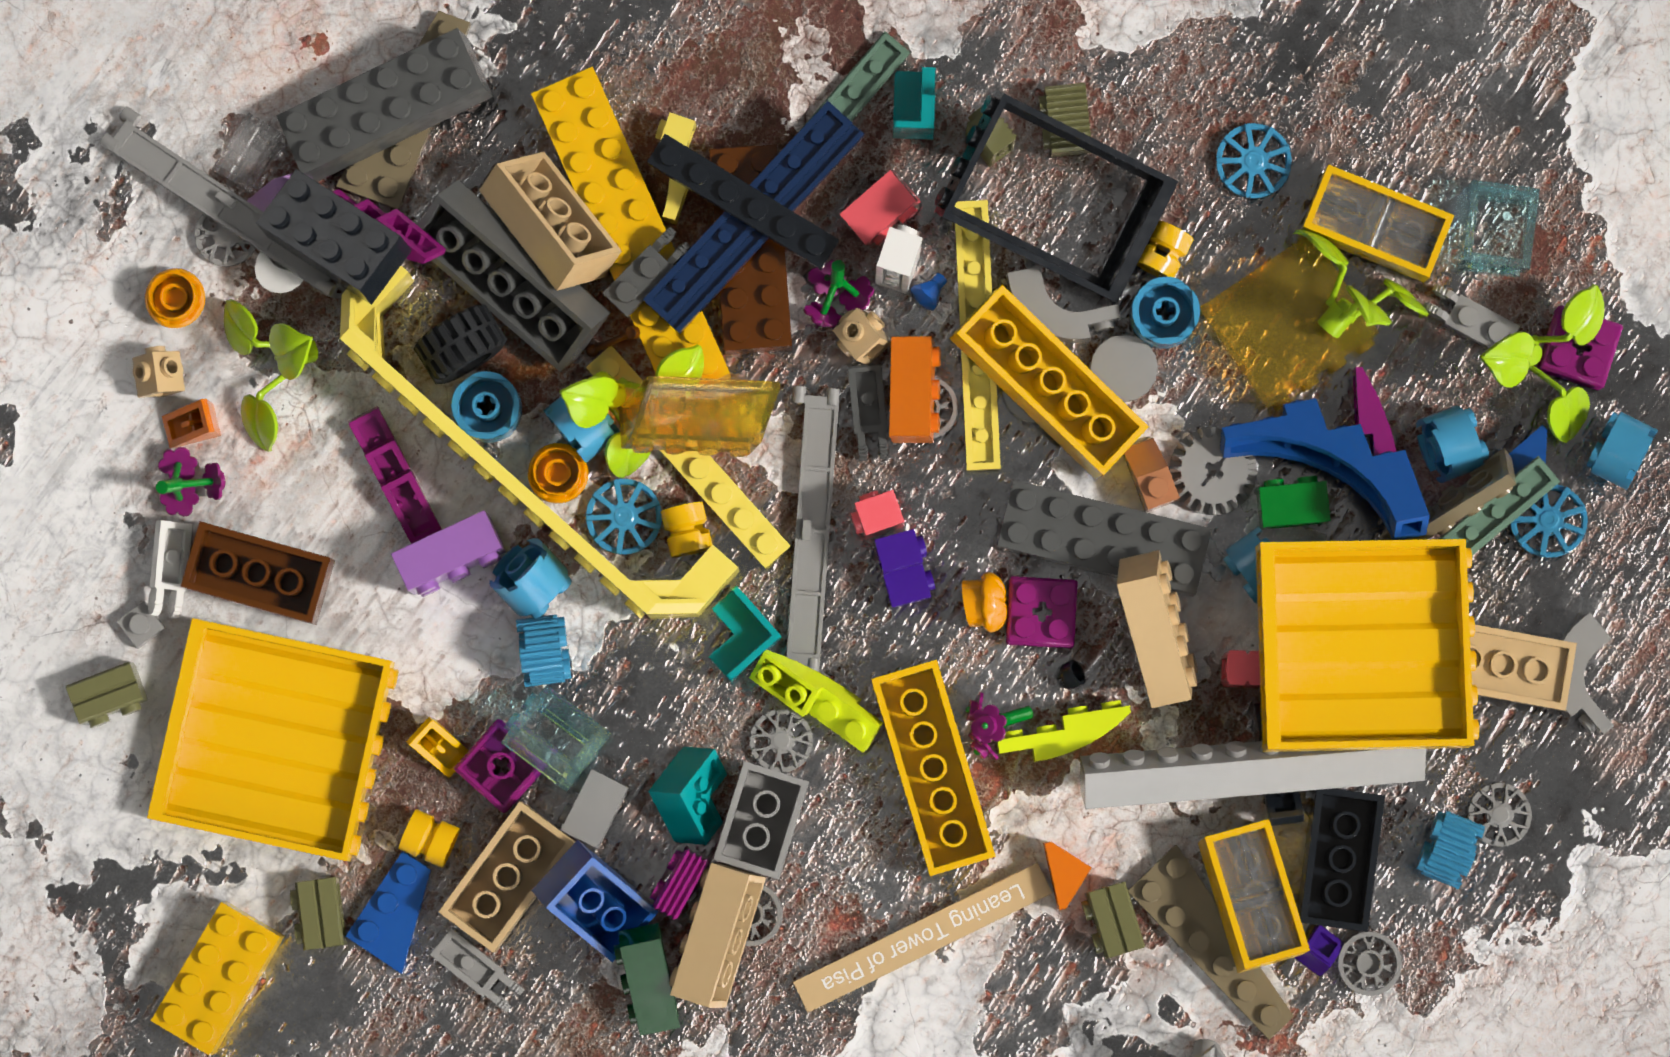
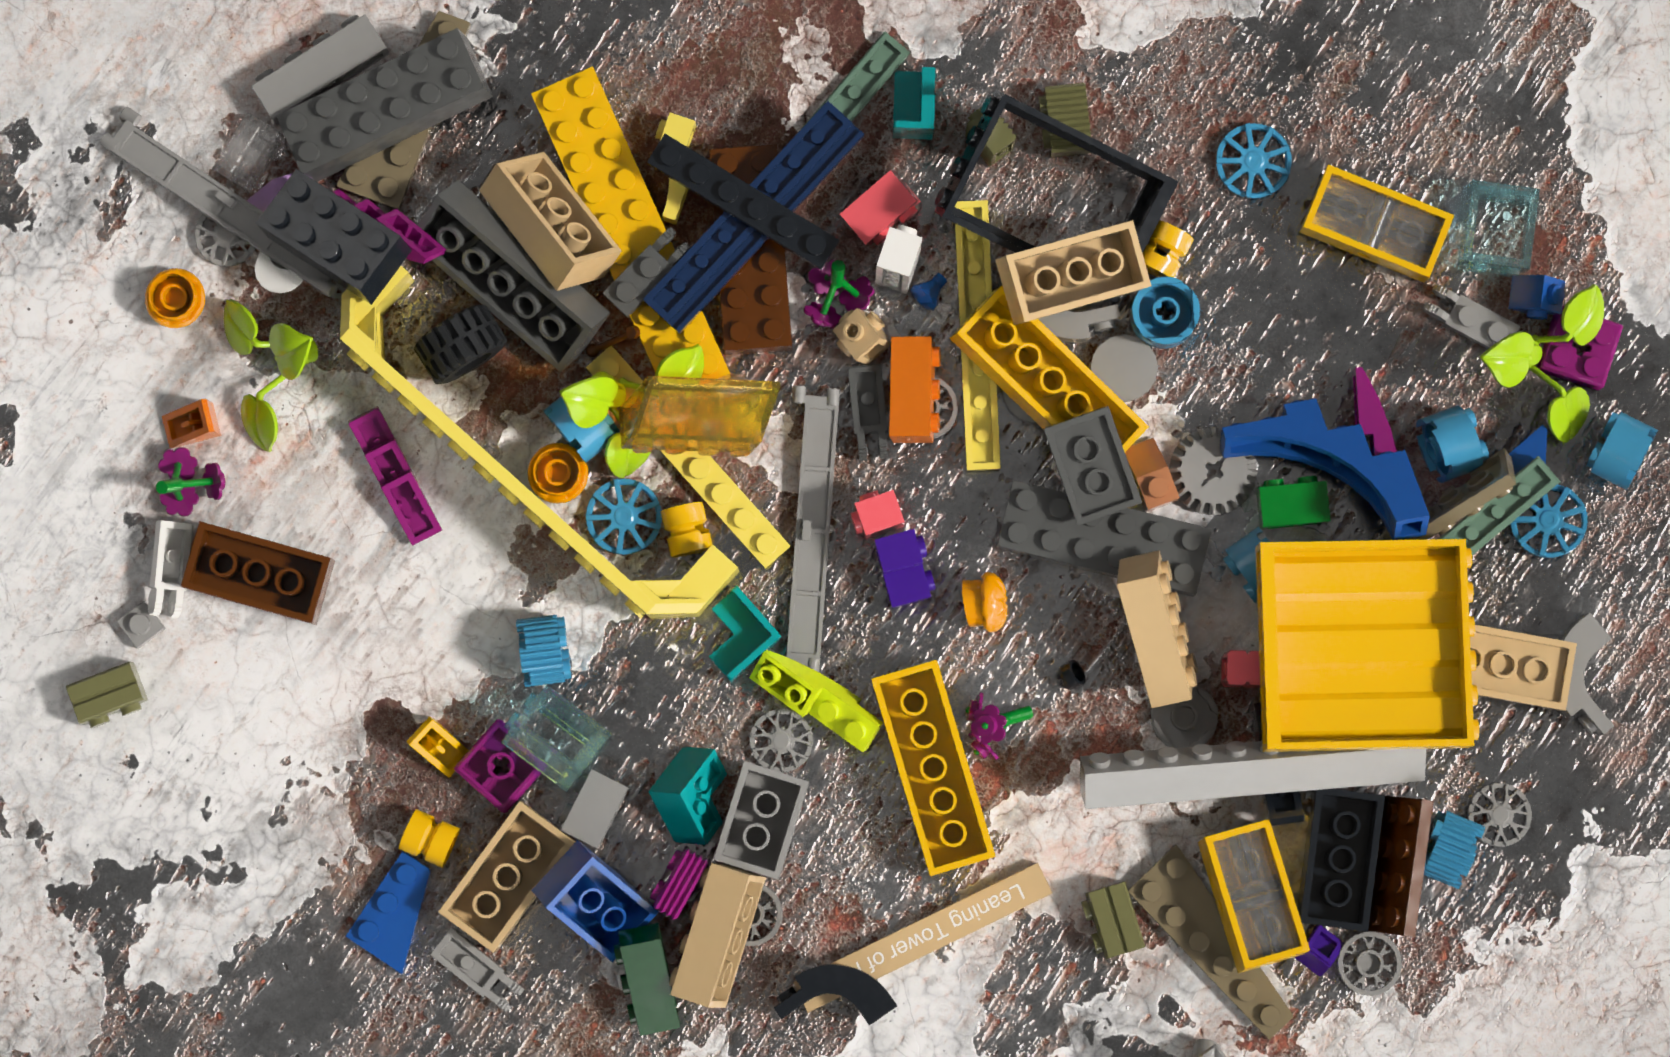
(158, 373): tan brick -> none
(217, 978): yellow brick -> none
(272, 740): yellow panel -> none
(319, 913): olive brick -> none
(322, 67): none -> light grey brick
(449, 554): medium lavender brick -> none
(474, 392): dark azure brick -> none
(530, 578): dark azure brick -> none
(843, 980): none -> black arch
(1057, 628): magenta brick -> none
(1065, 872): orange slope -> none
(1073, 272): none -> tan brick
(1078, 731): neon yellow slope -> none
(1092, 465): none -> dark grey plate
(1187, 721): none -> light grey tile
(1273, 326): clear yellow panel -> none
(1342, 312): lime plant -> none
(1400, 865): none -> reddish brown plate
(1537, 295): none -> blue brick

